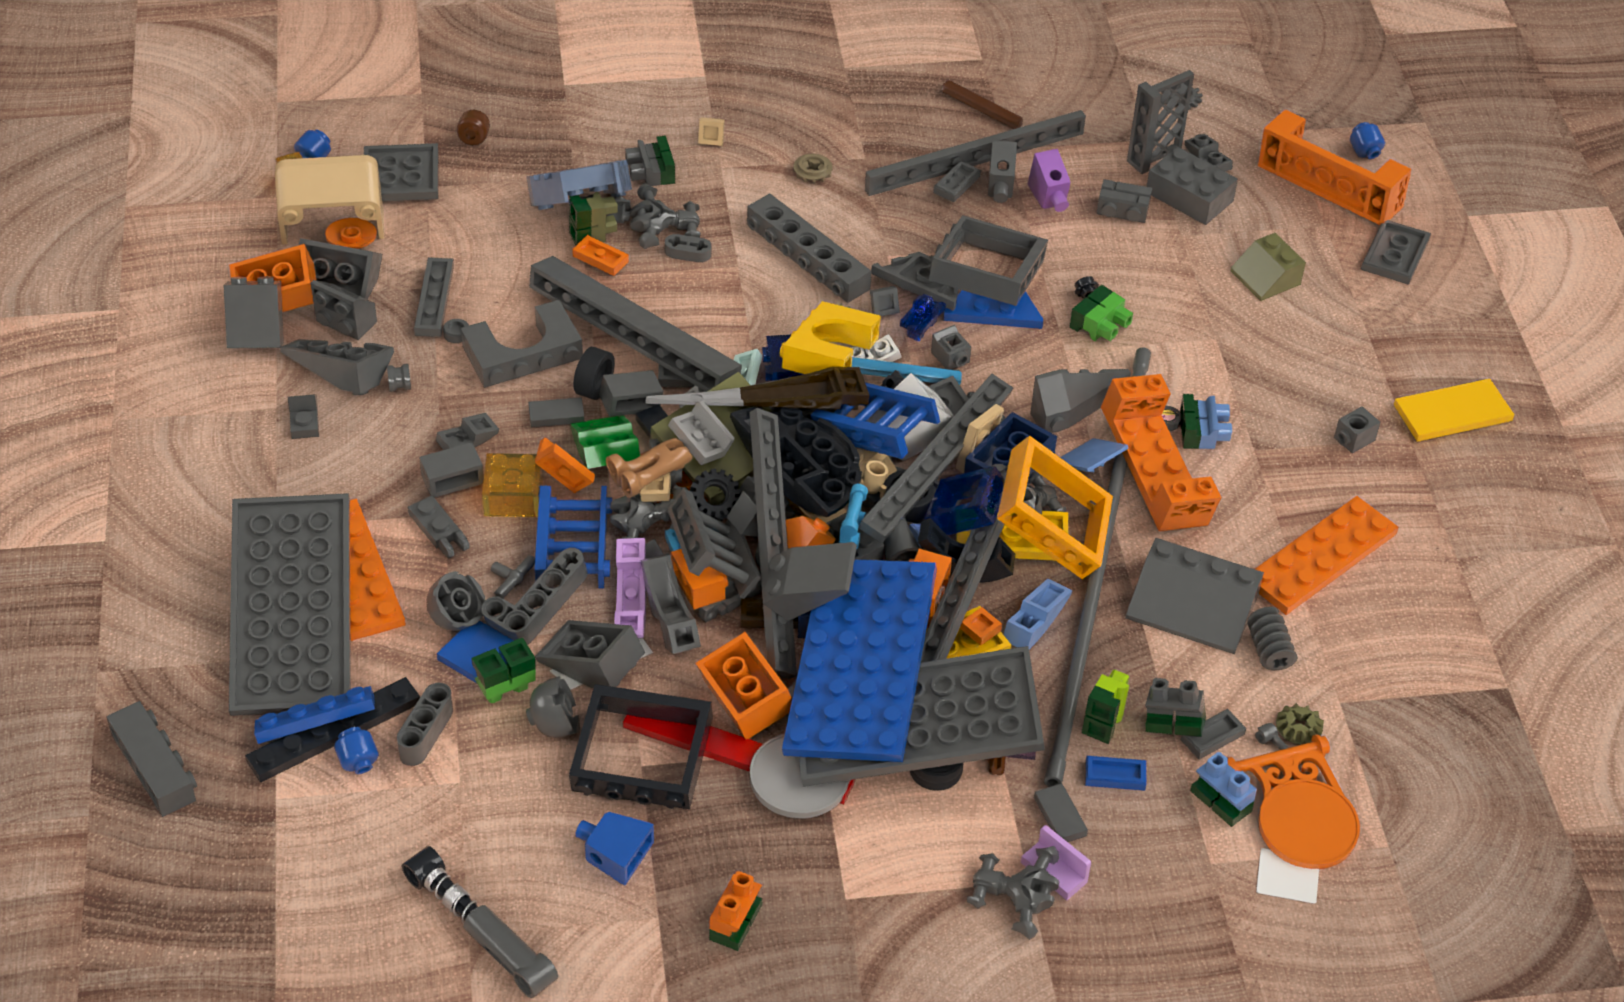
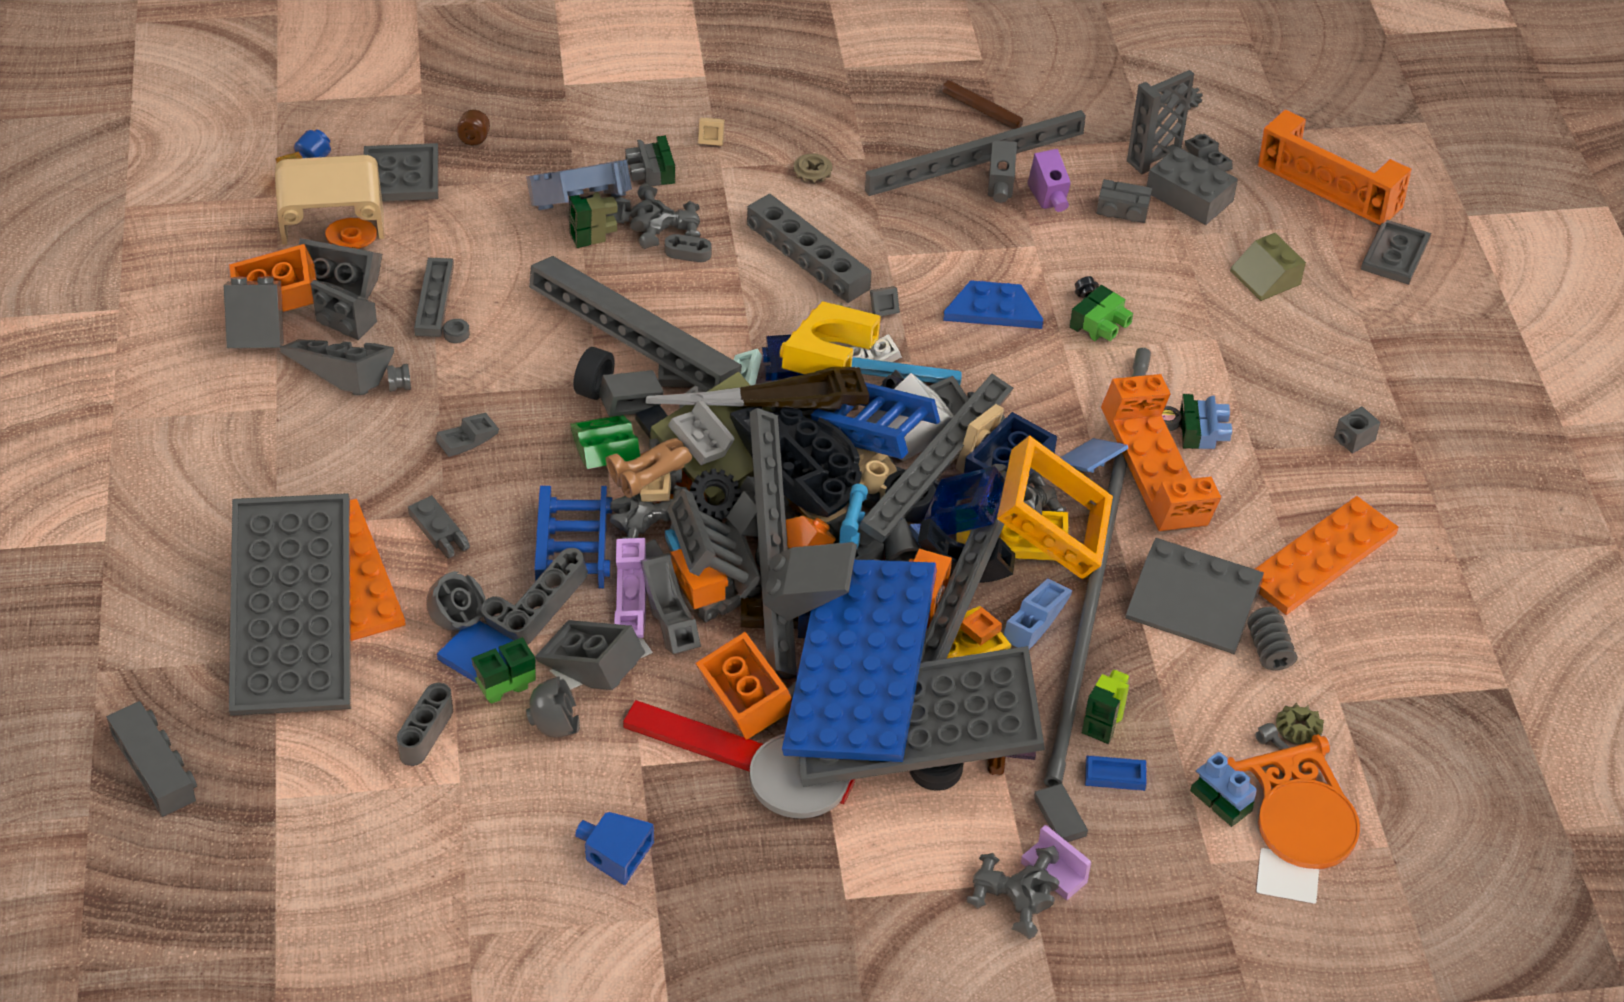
(303, 416): dark grey slope -> none
(303, 745): black plate -> none
(304, 717): blue plate -> none
(356, 750): blue head -> none
(457, 462): dark grey brick -> none
(500, 364): dark grey arch -> none
(511, 485): clear yellow brick -> none
(512, 577): dark grey piece -> none
(530, 970): dark grey piece -> none
(556, 412): dark grey tile -> none
(563, 466): orange panel -> none
(600, 255): orange plate -> none
(648, 706): black window -> none
(735, 911): orange hips -> none
(912, 275): dark grey wing -> none
(921, 316): clear blue hips -> none
(950, 354): dark grey window -> none
(957, 181): dark grey plate -> none
(991, 237): dark grey window -> none
(1067, 398): dark grey wedge -> none
(1179, 704): dark grey hips -> none
(1216, 733): dark grey tile -> none
(1367, 140): blue head -> none
(1453, 410): yellow tile -> none

